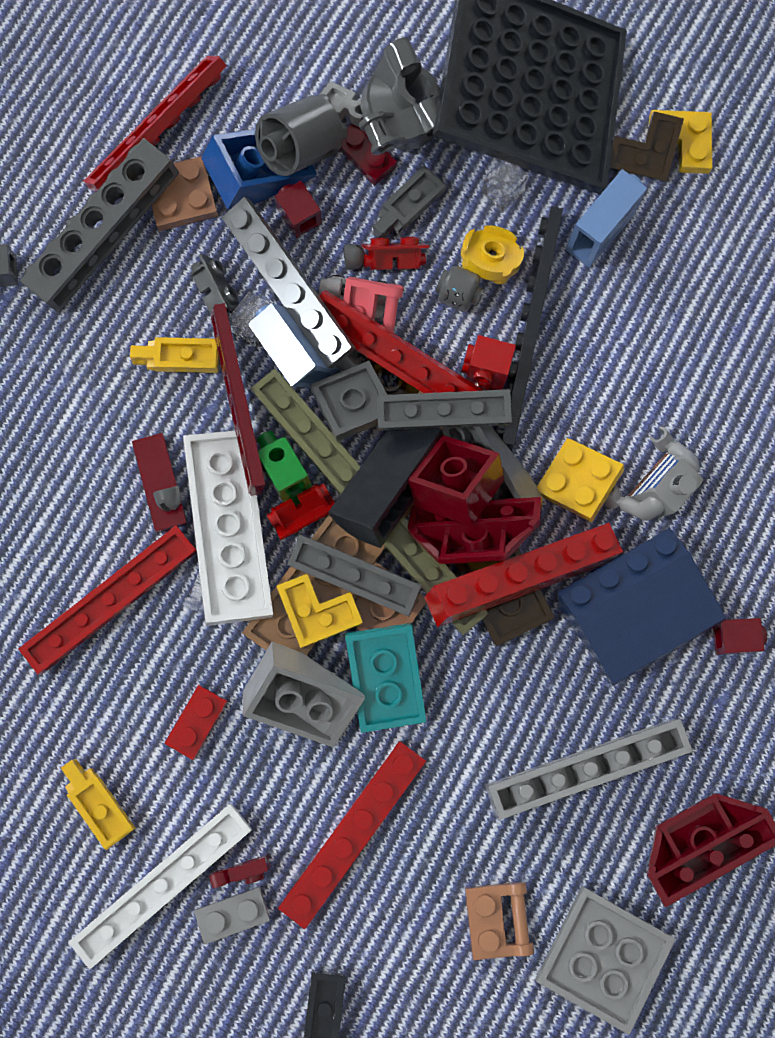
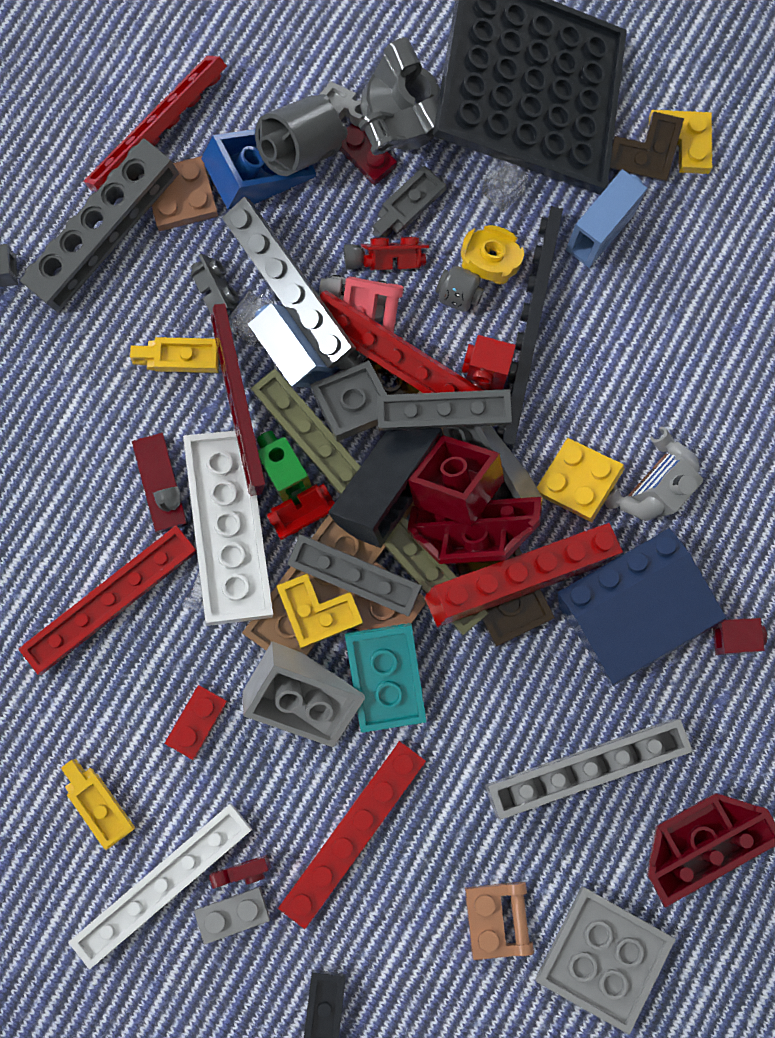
(298, 208): dark red brick -> none

